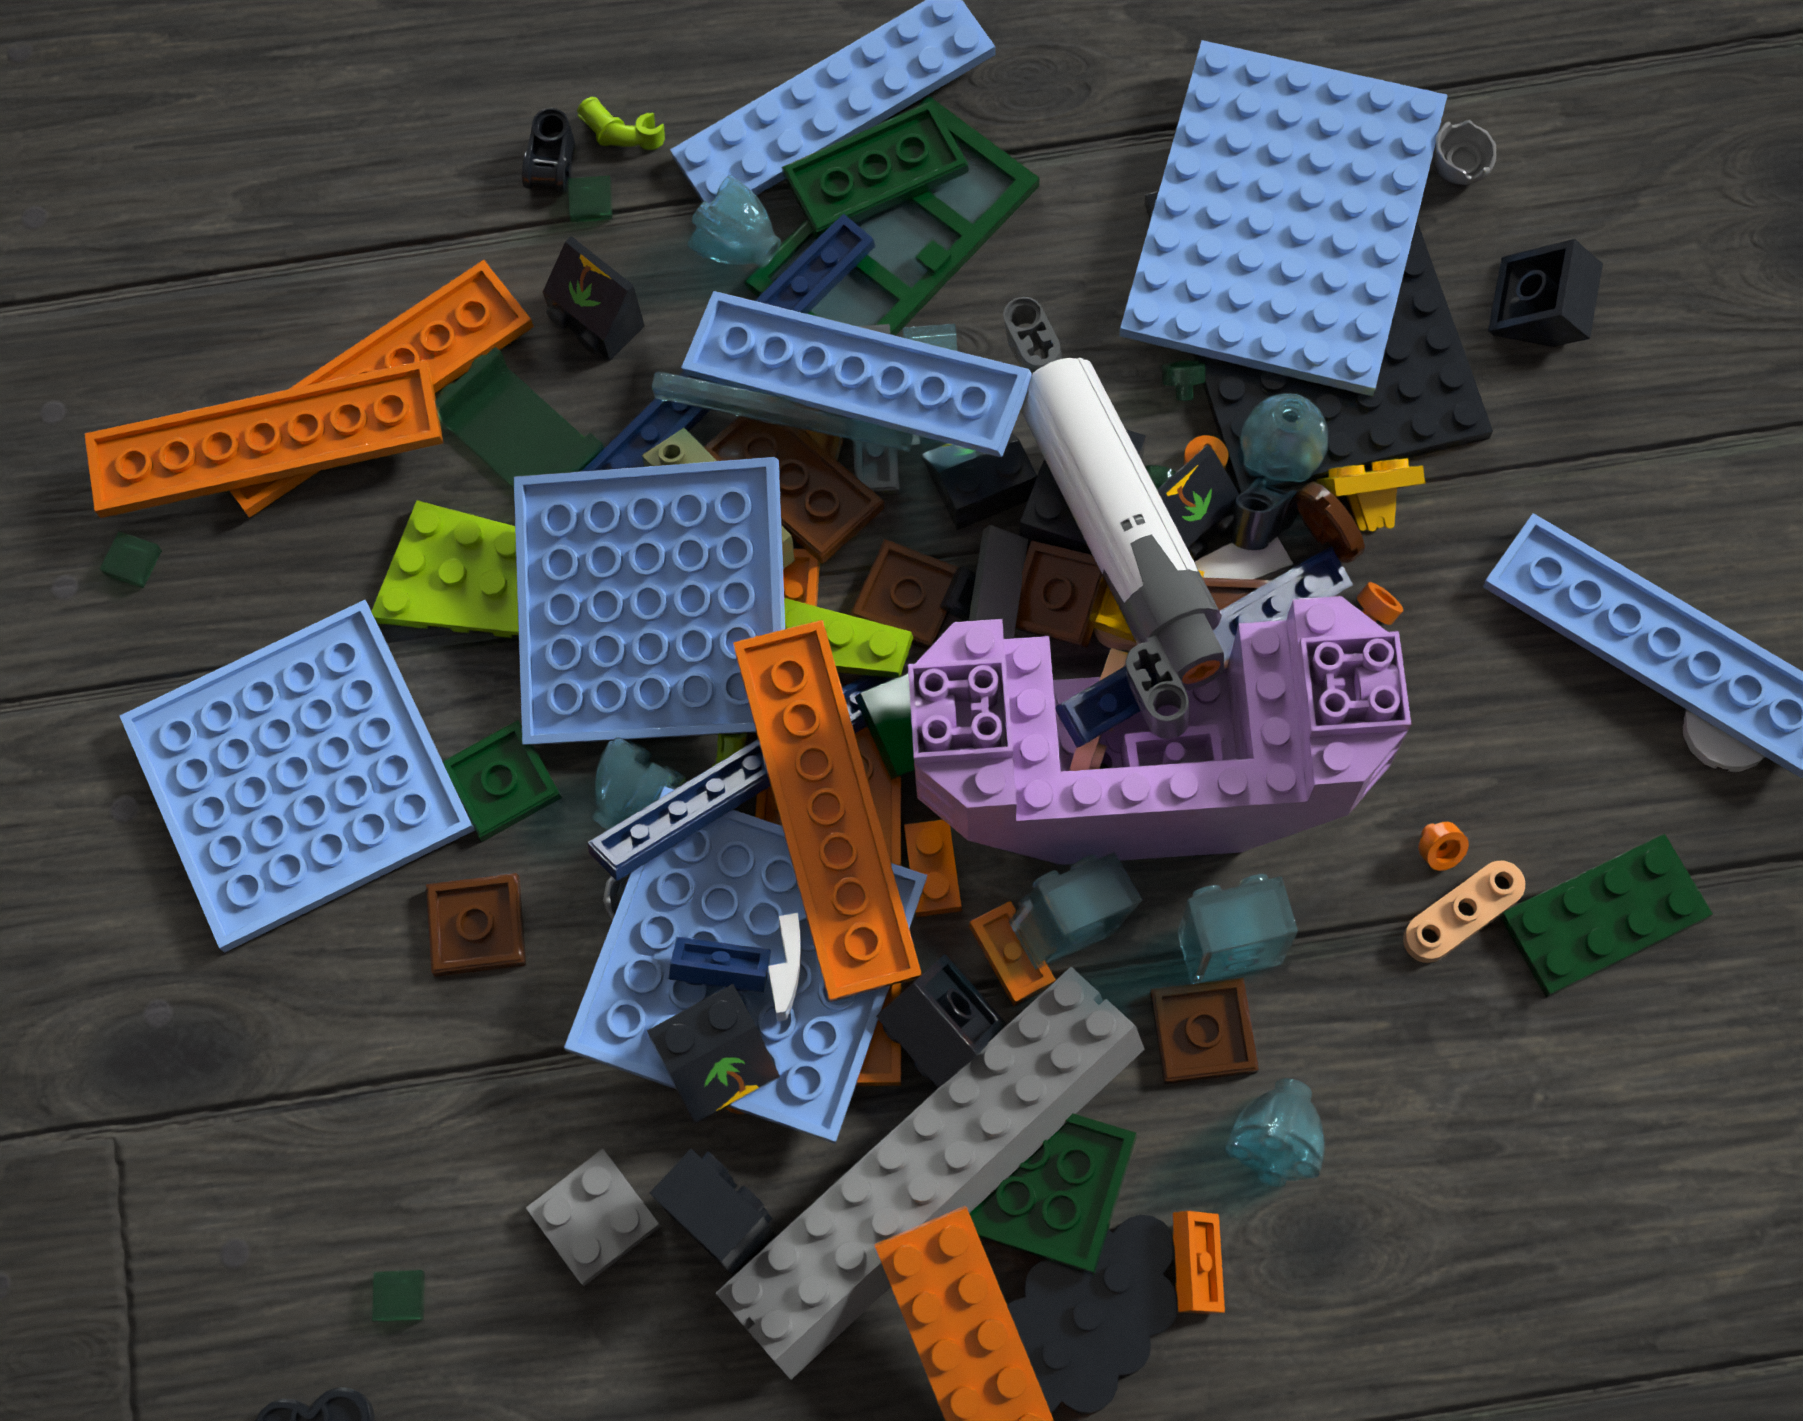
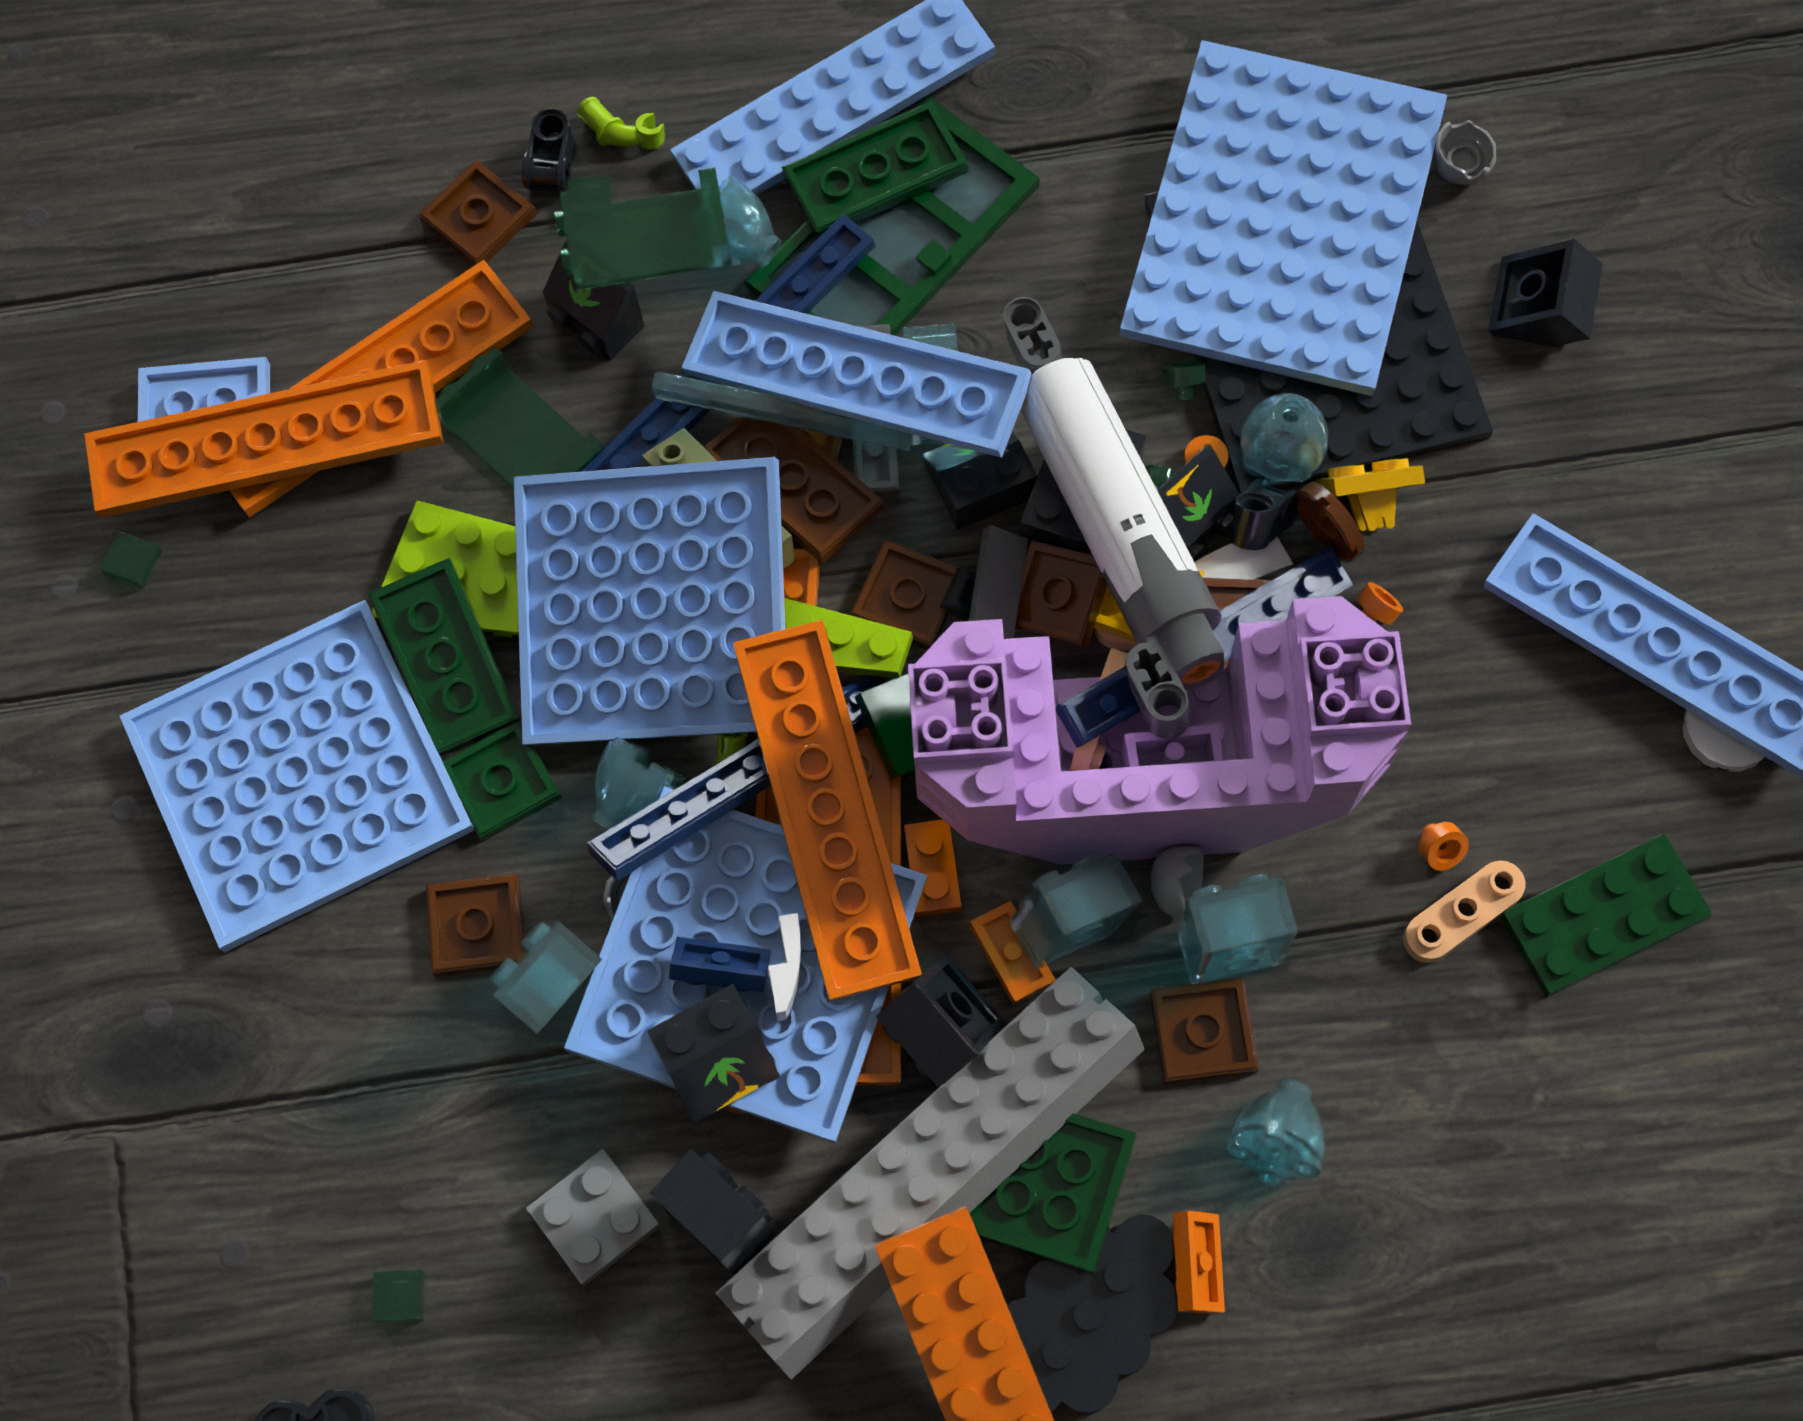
(199, 385): none -> light blue wing
(444, 656): none -> dark green tile
(477, 214): none -> reddish brown tile
(543, 974): none -> clear light blue brick
(644, 236): none -> clear green panel
(1176, 877): none -> light grey hair

